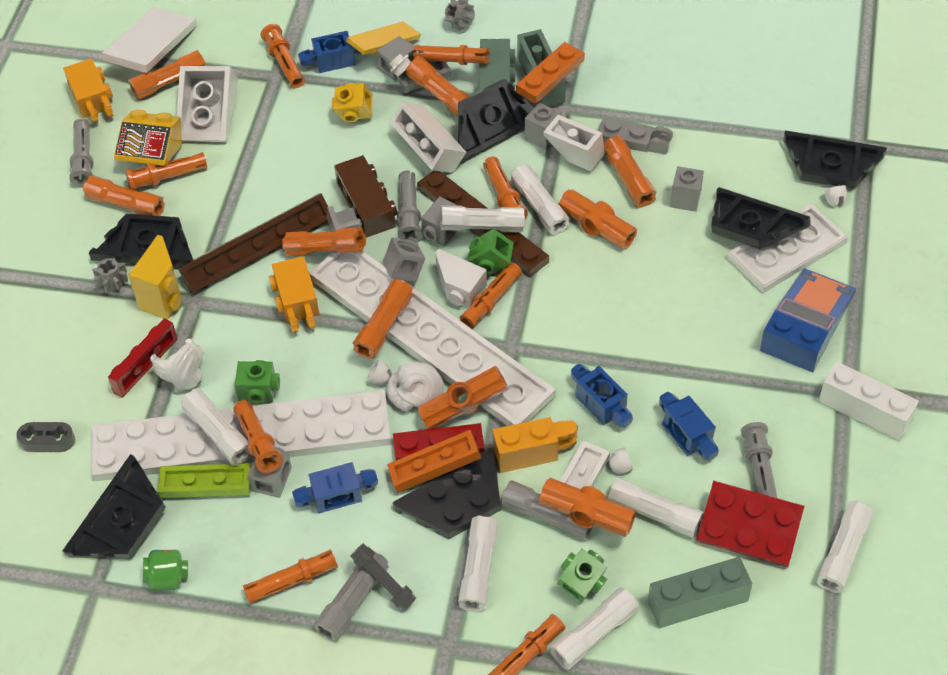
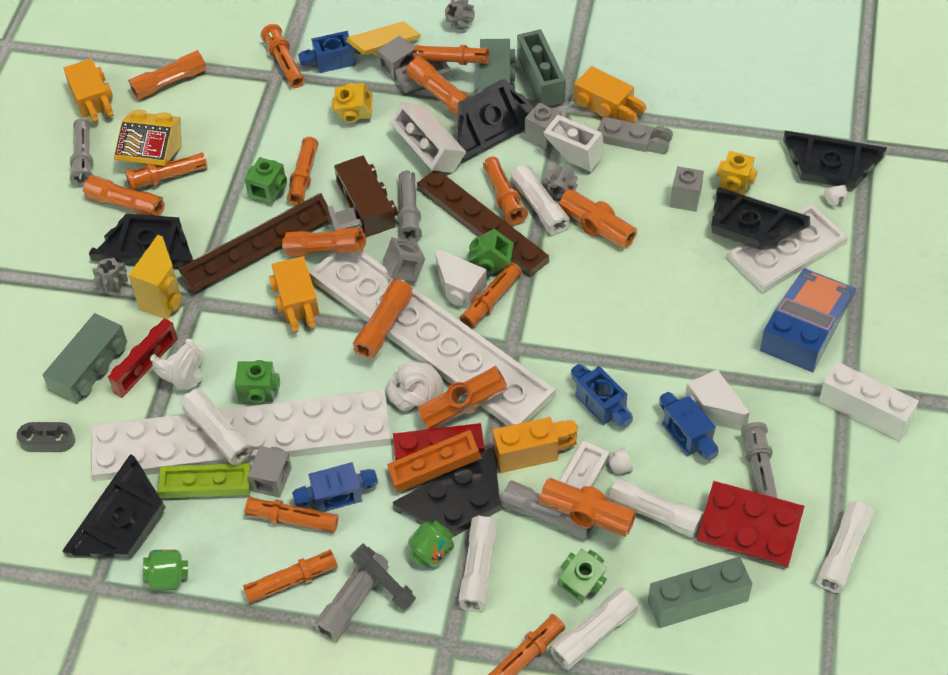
(85, 358): none -> sand green brick
(149, 39): white tile -> none
(206, 102): white slope -> none
(259, 443): orange pin -> none
(265, 180): none -> bright green brick
(285, 513): none -> orange pin
(300, 178): none -> orange pin
(379, 374): white hinge -> none
(399, 64): white plate -> none
(431, 223): light grey brick -> none
(431, 543): none -> bright green head
(460, 218): white axle -> none
(550, 72): orange plate -> none
(560, 181): none -> light grey gear
(607, 96): none -> light orange hinge
(637, 184): orange axle -> none
(718, 401): none -> white slope
(737, 172): none -> yellow brick

